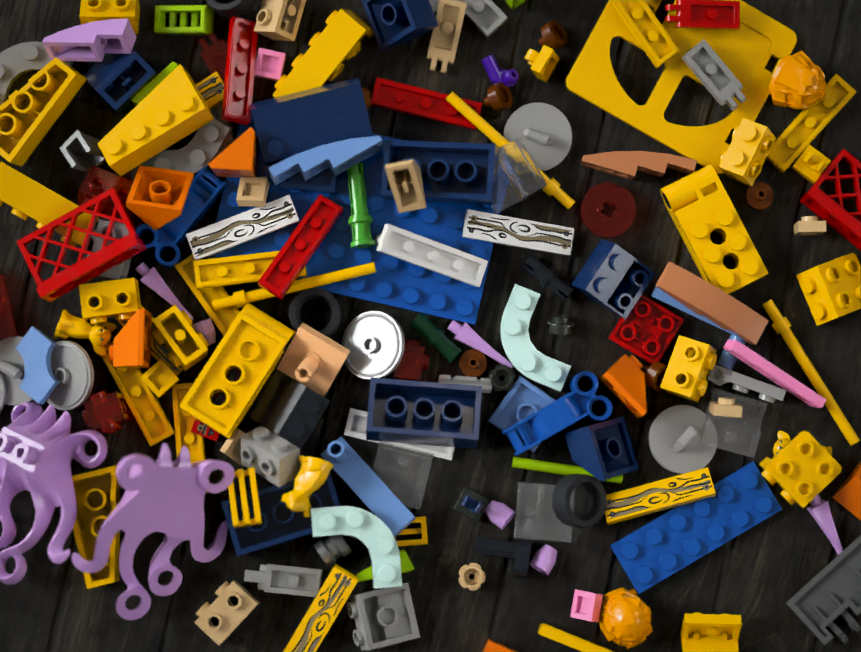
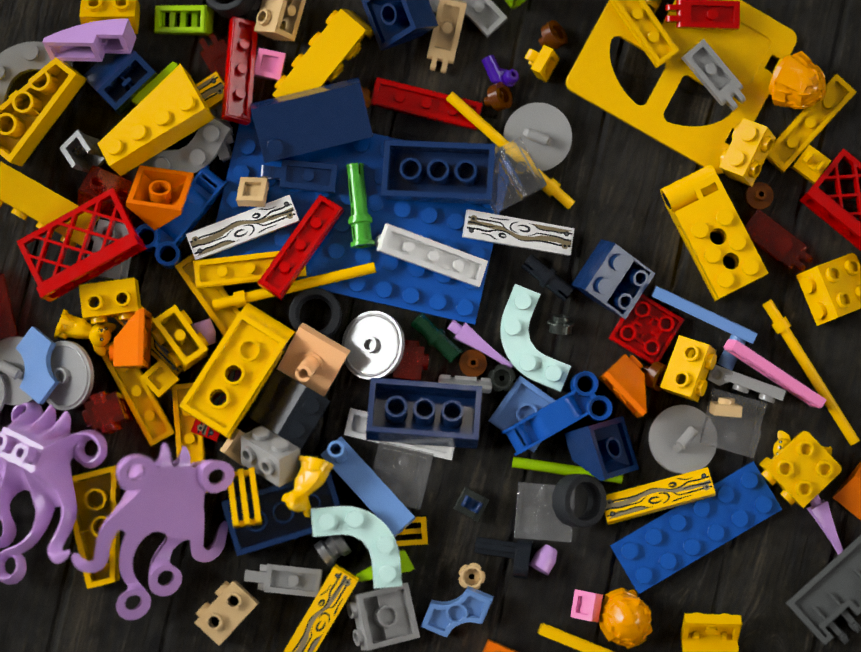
(154, 281): lavender piece -> none
(238, 158): orange slope -> none
(336, 155): medium blue slope -> none
(406, 185): tan slope -> none
(446, 615): none -> medium blue tile
(499, 513): lavender hose -> none
(615, 196): clear red plate -> none
(628, 162): nougat slope -> none
(712, 303): nougat slope -> none
(777, 241): none -> clear red hinge
(809, 226): tan plate -> none

